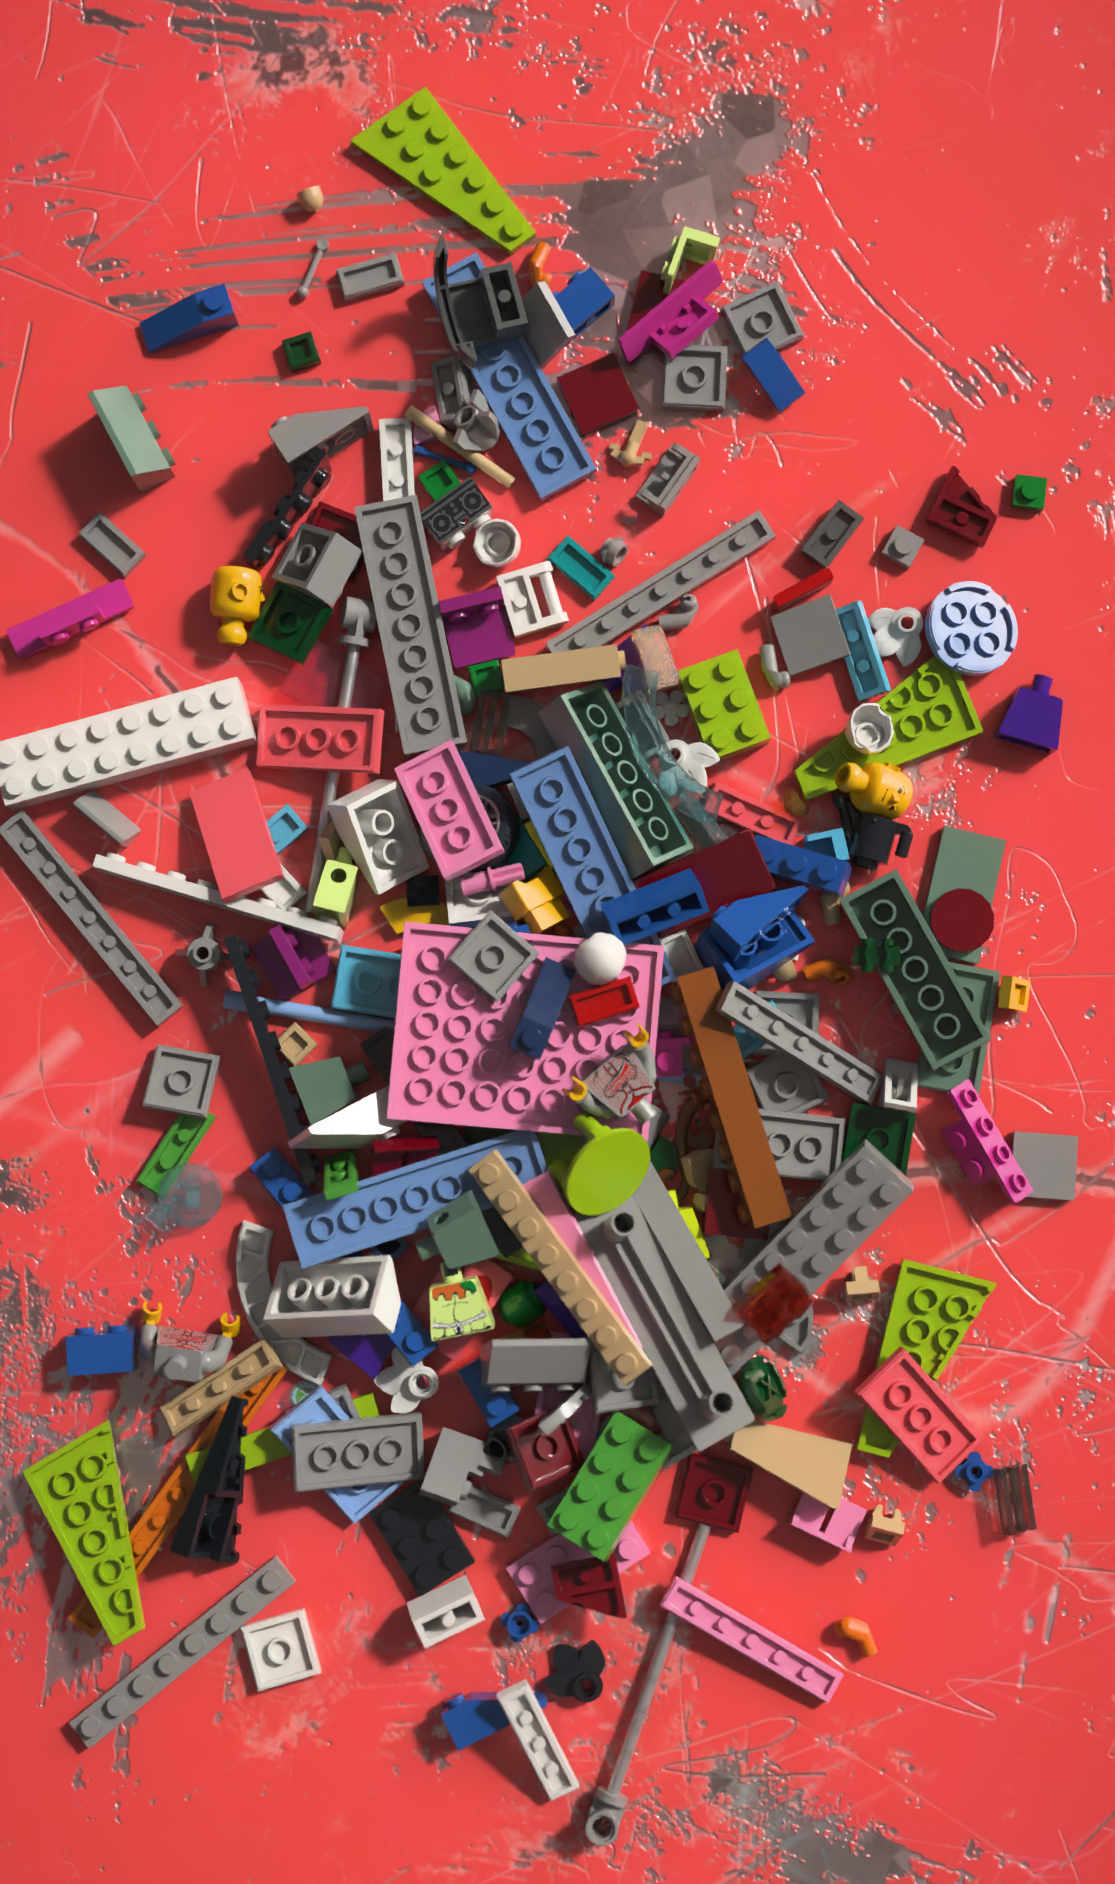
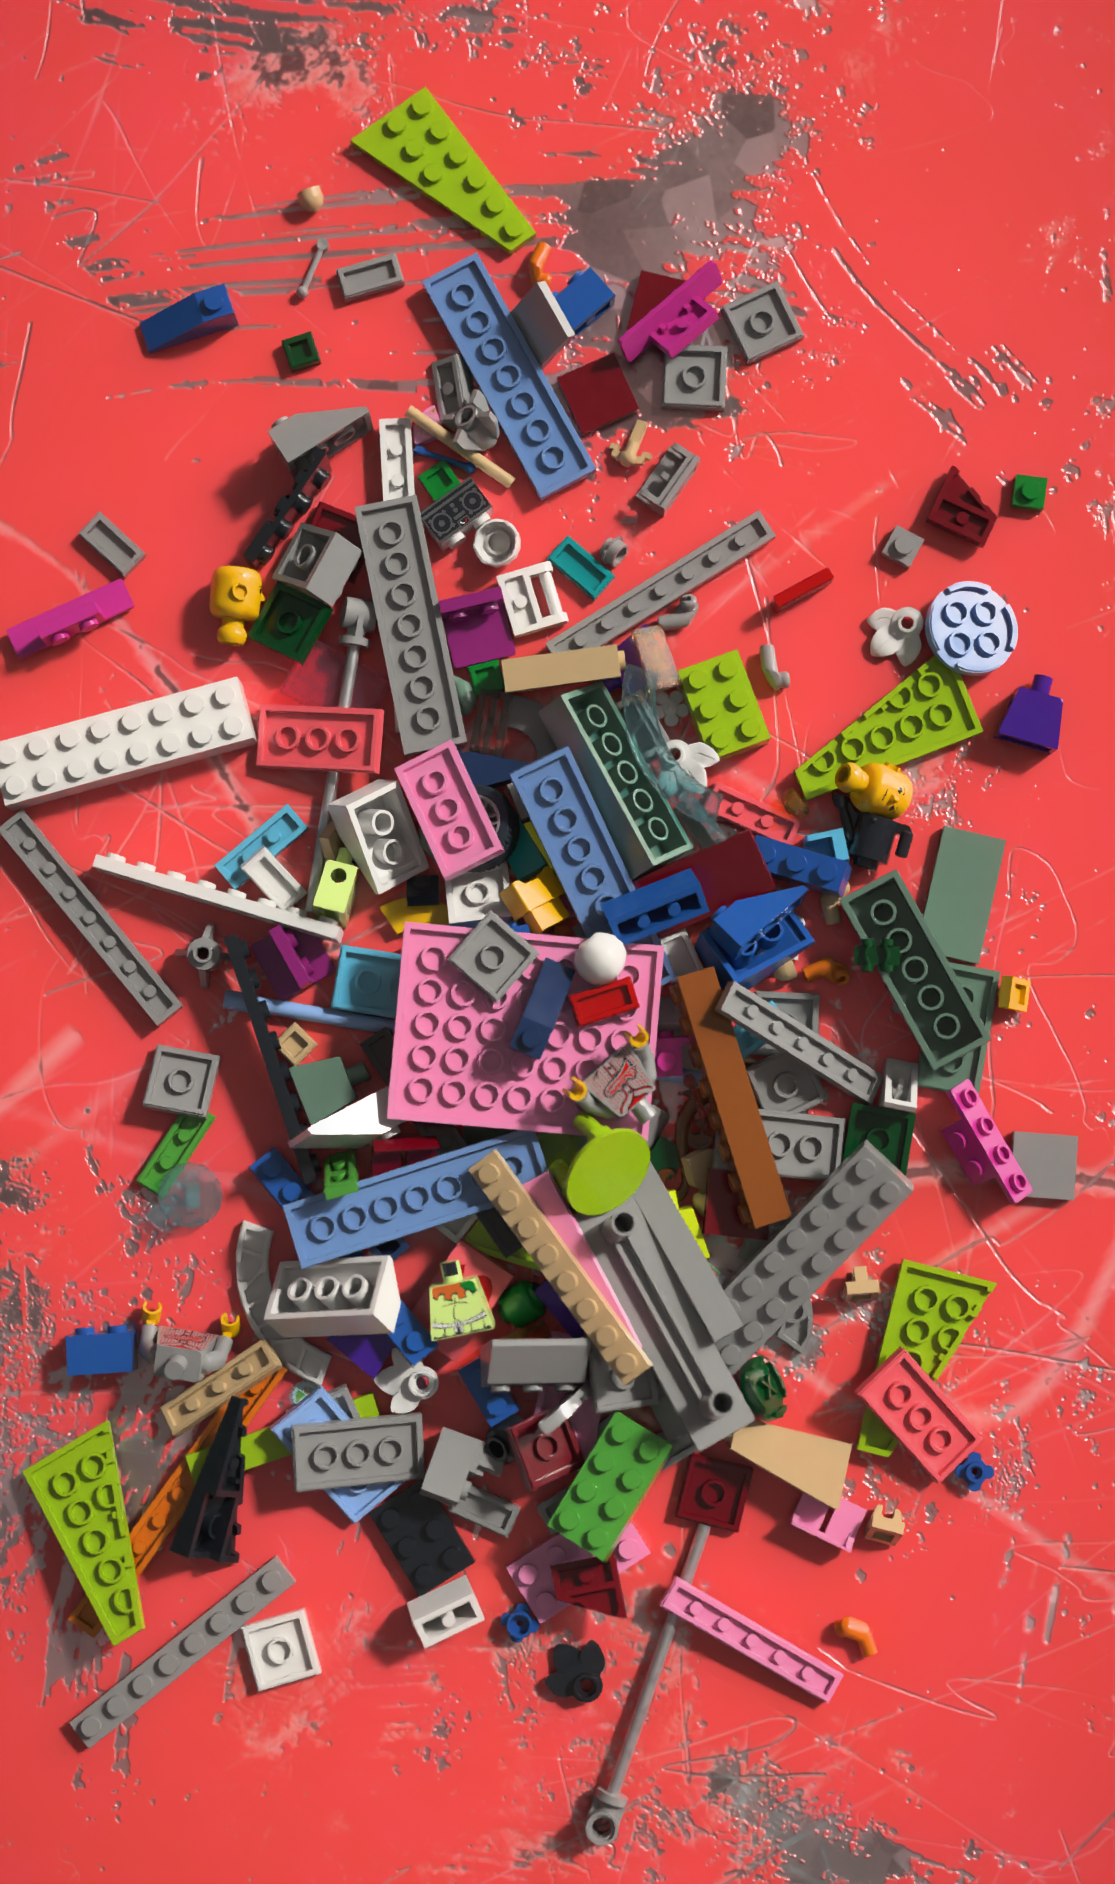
(107, 818): light grey slope -> none
(133, 436): slope -> none
(236, 835): coral tile -> none
(459, 1234): sand green torso -> none
(476, 1716): blue slope -> none
(479, 308): dark grey piece -> none
(491, 879): bright pink axle -> none
(538, 1740): white tile -> none
(693, 246): yellowish green bracket -> none
(773, 374): blue slope -> none
(773, 1303): clear red bracket -> none
(810, 635): light grey tile -> none
(832, 534): dark grey plate -> none
(865, 661): medium azure plate -> none
(869, 729): white hair -> none
(961, 920): dark red tile -> none
(1019, 1497): clear smoke tile -> none

